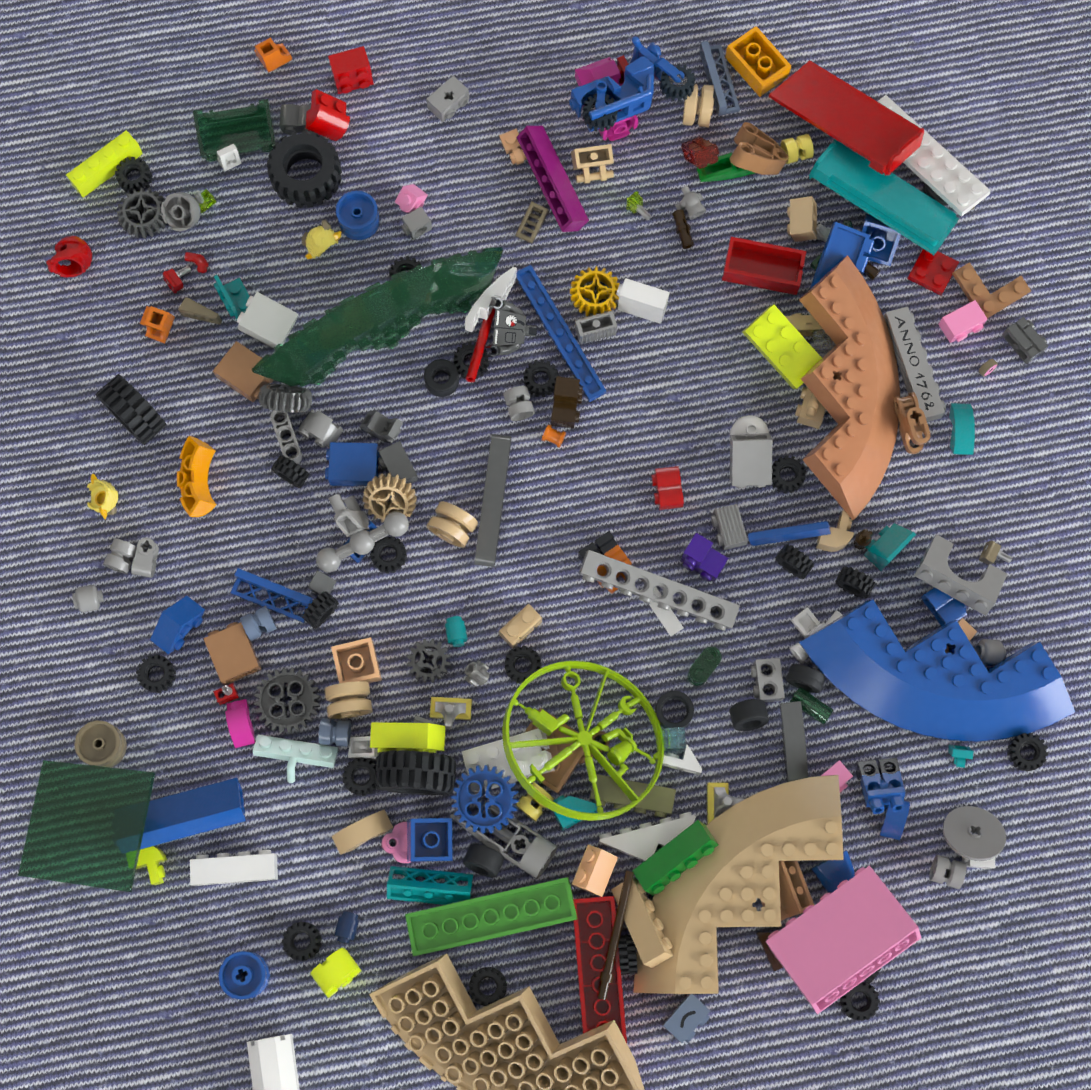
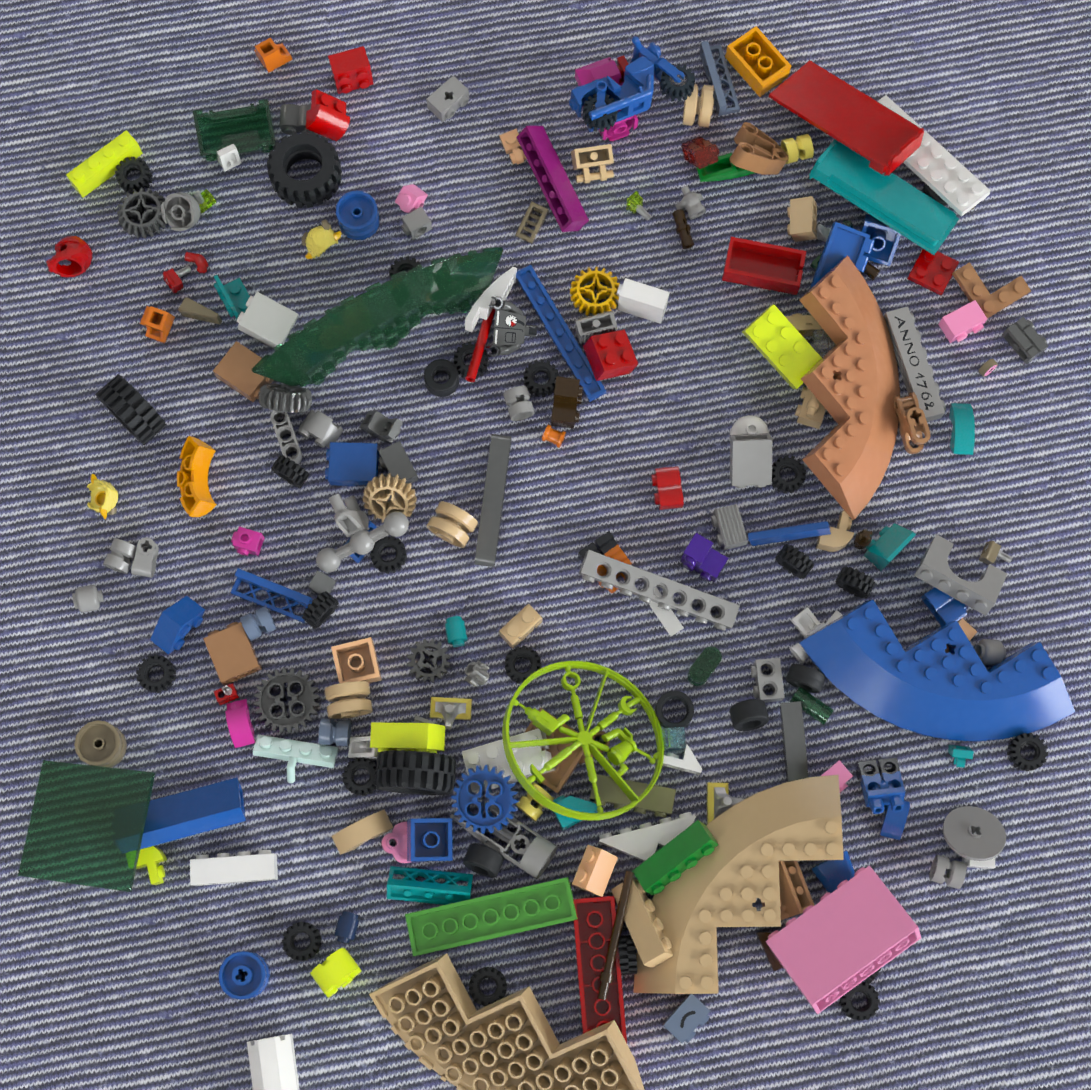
(247, 541): none -> dark pink brick
(610, 355): none -> red brick

